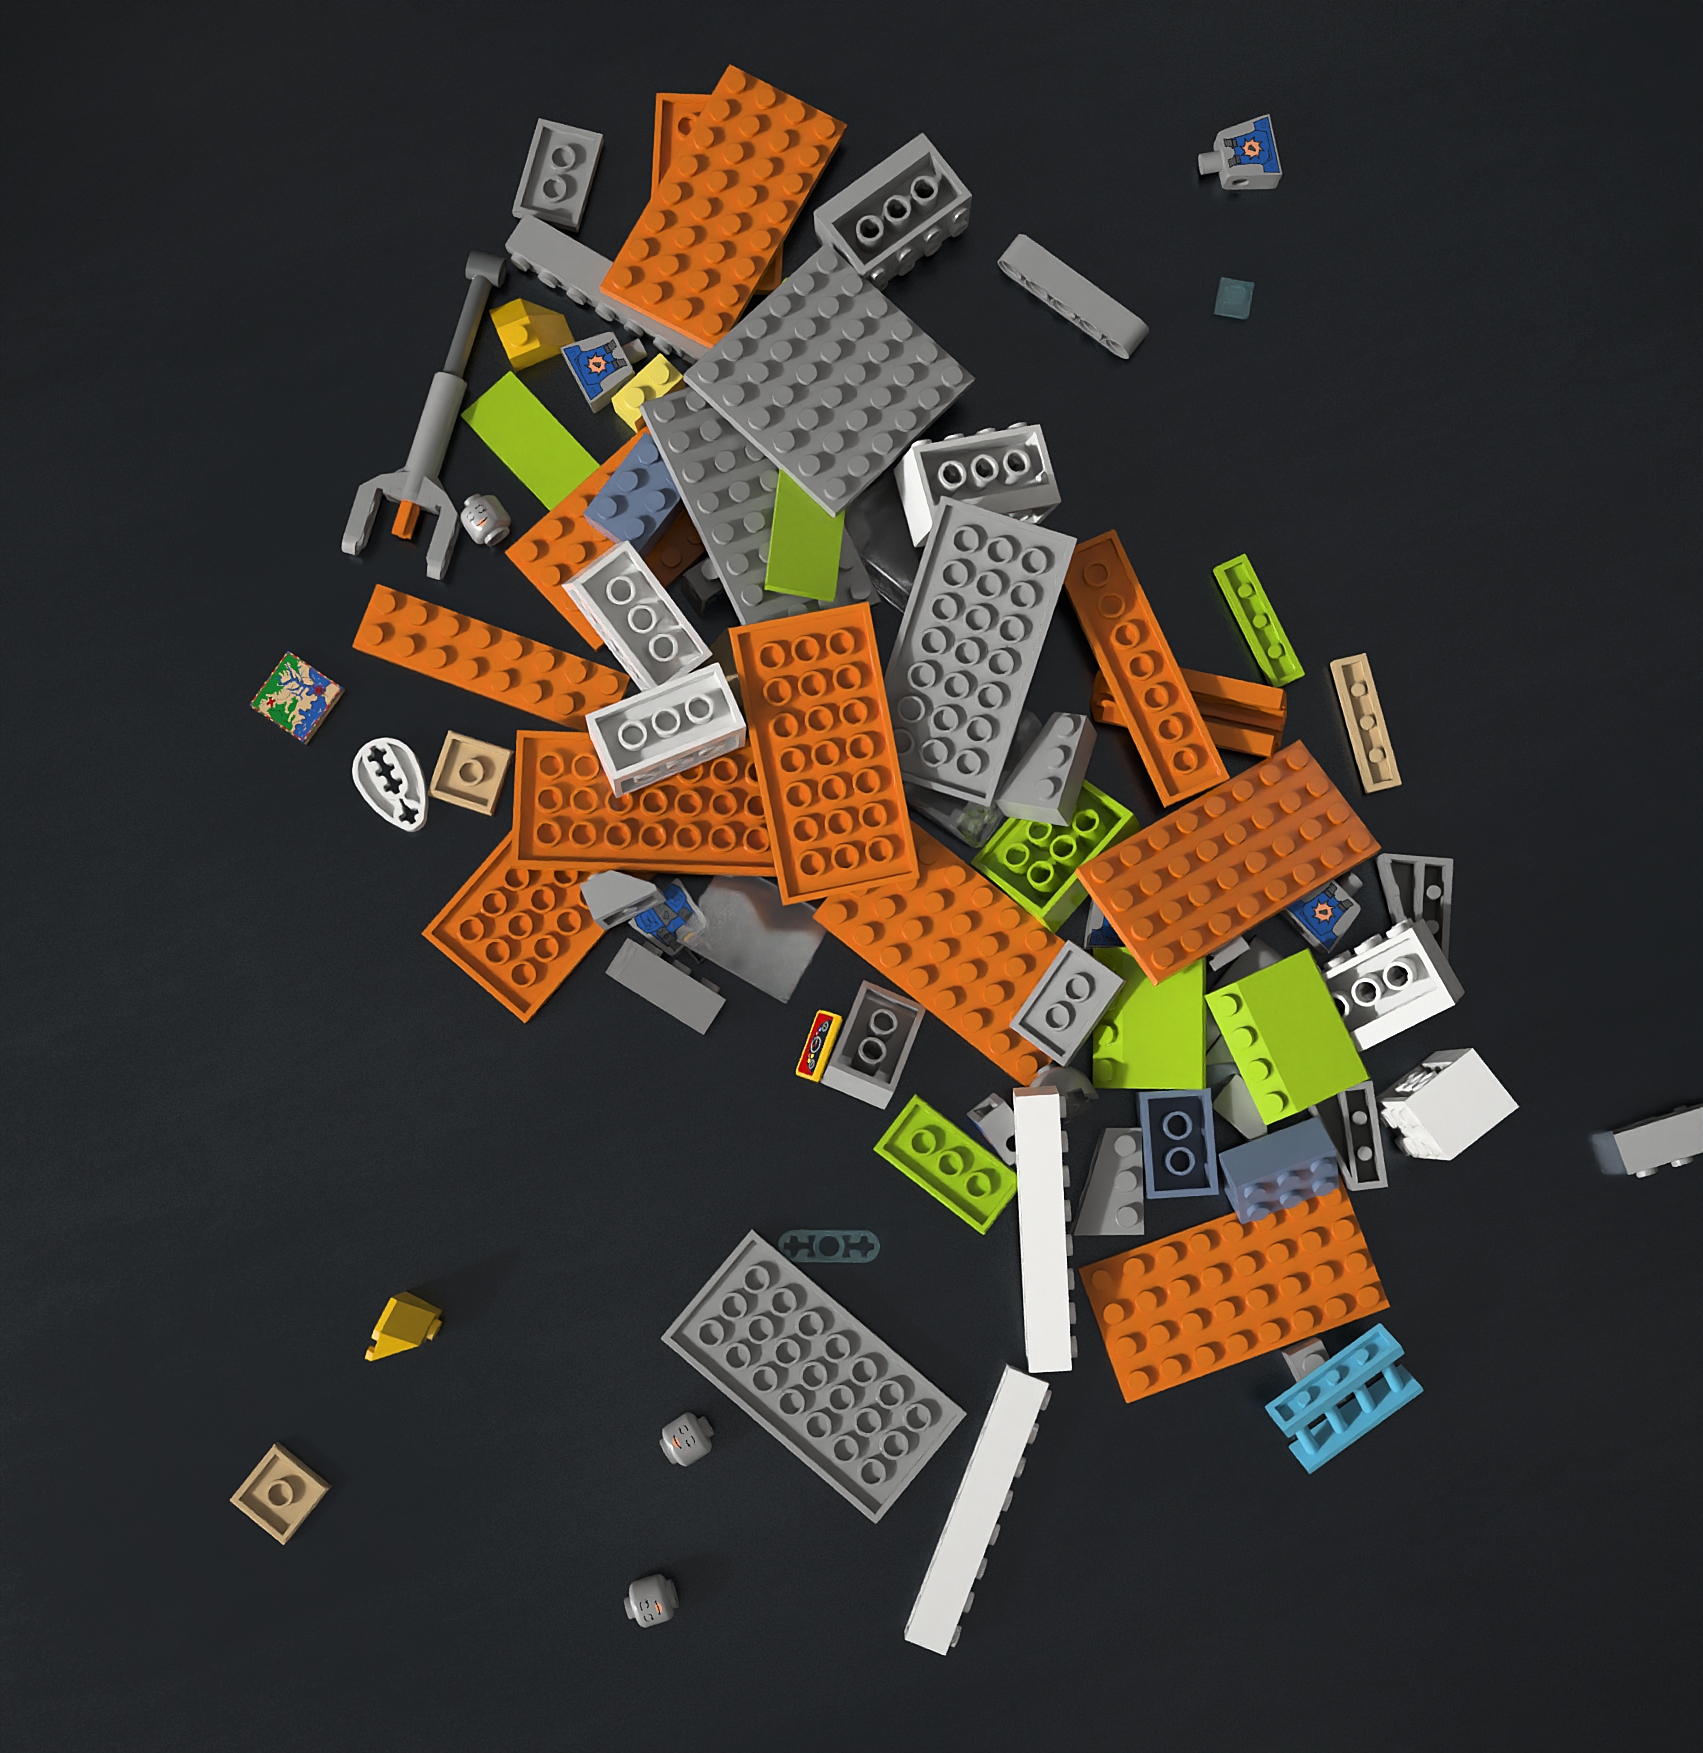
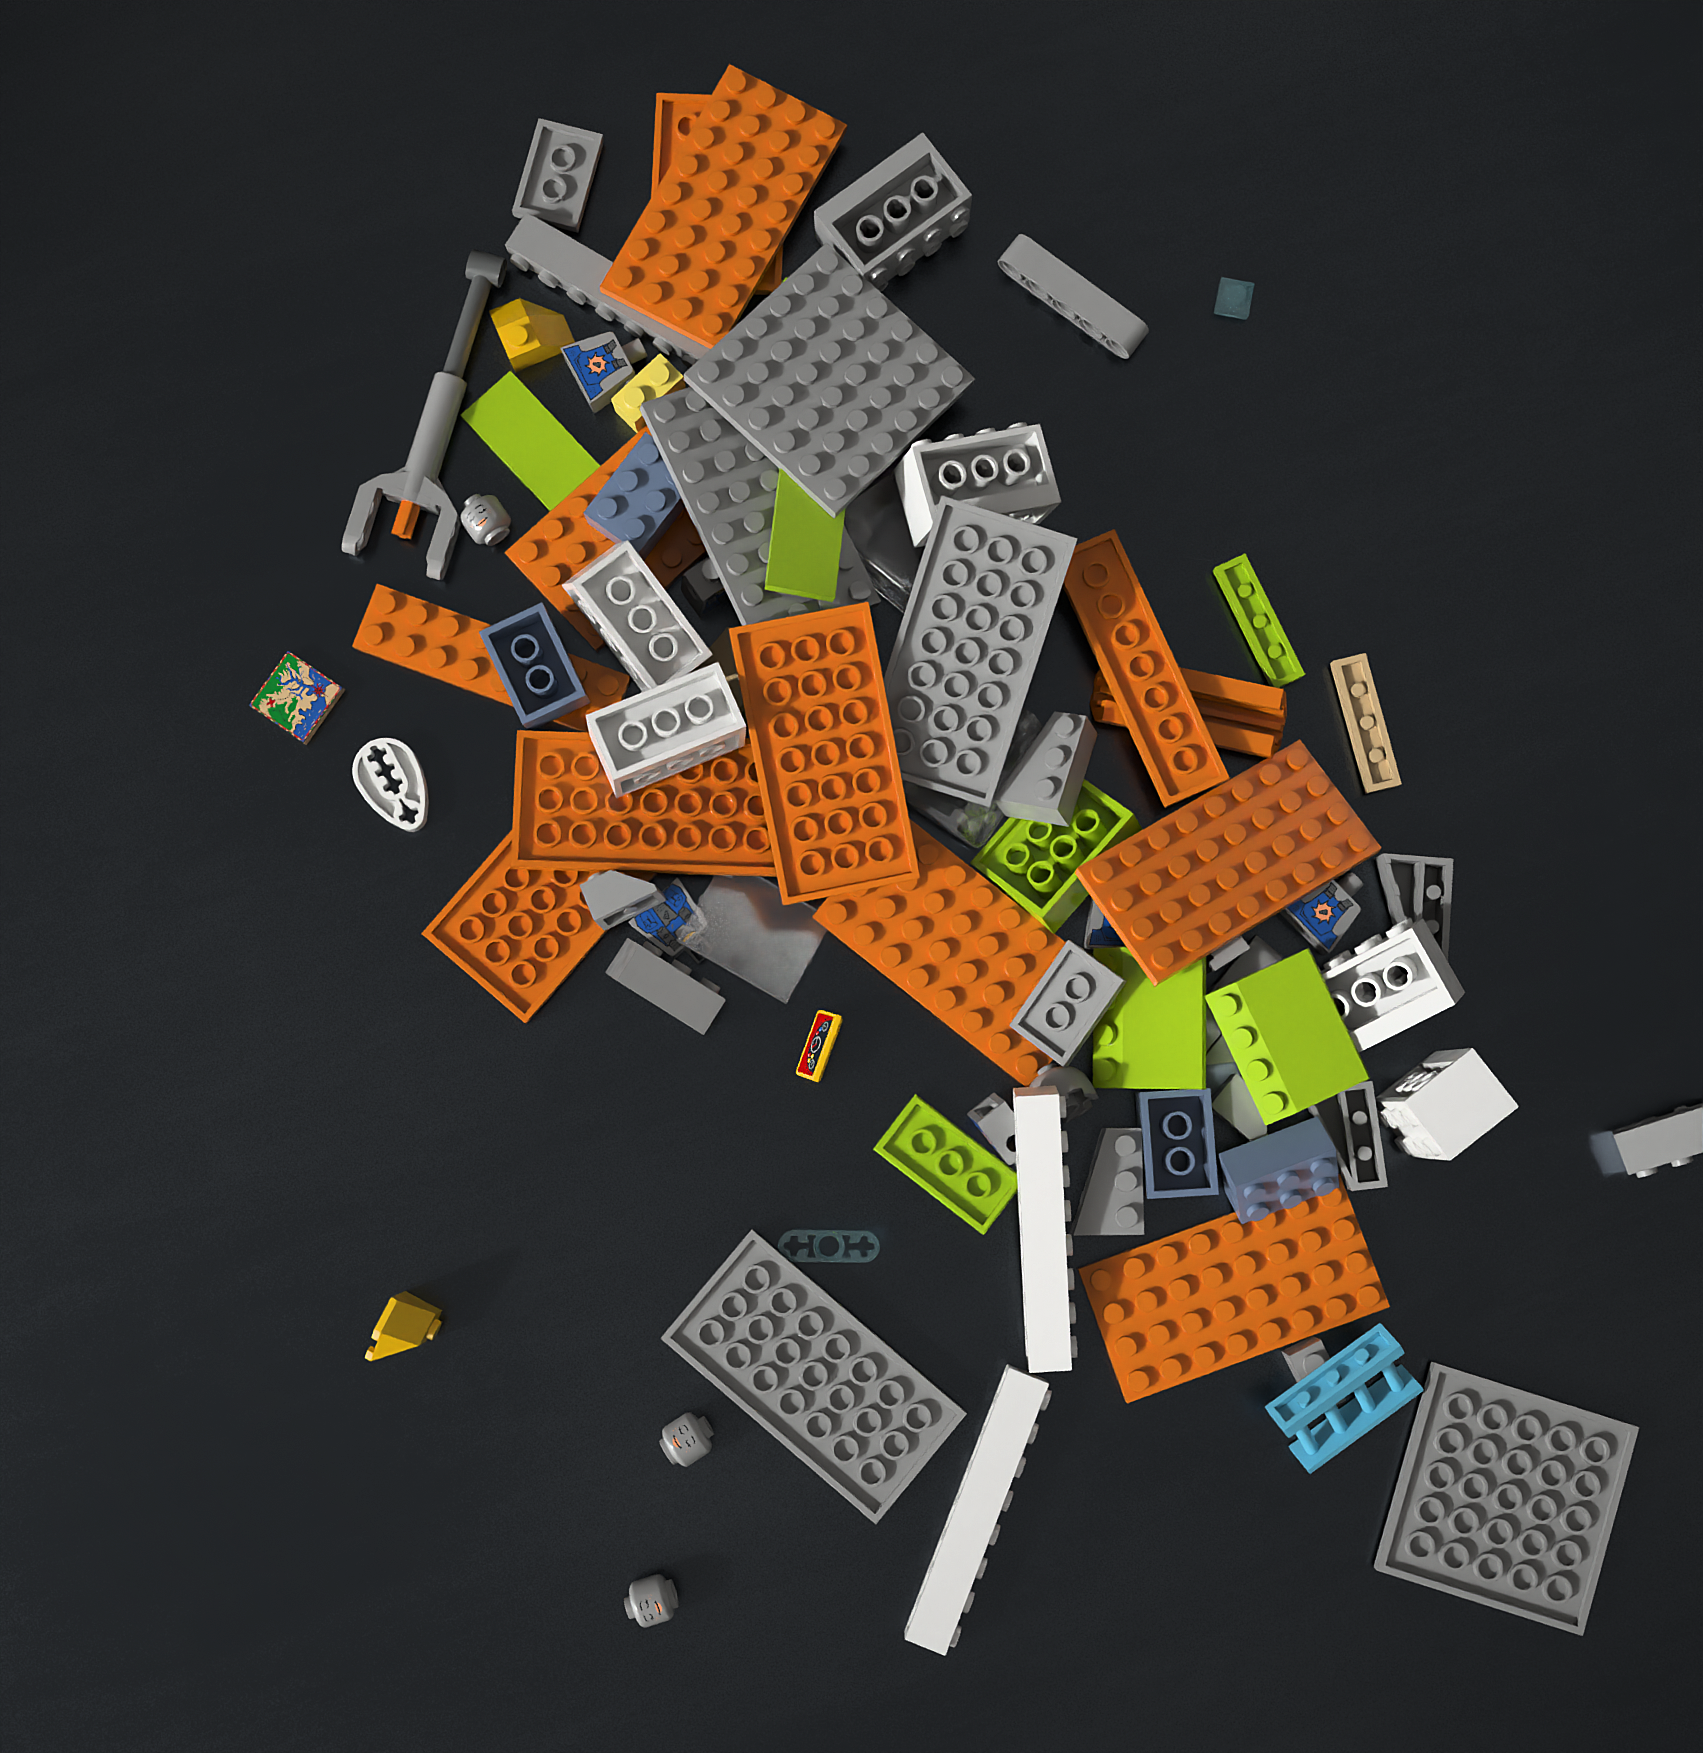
(280, 1493): tan tile -> none
(470, 773): tan tile -> none
(534, 667): none -> sand blue brick
(874, 1045): light grey slope -> none
(1244, 156): torso -> none
(1506, 1498): none -> light grey plate

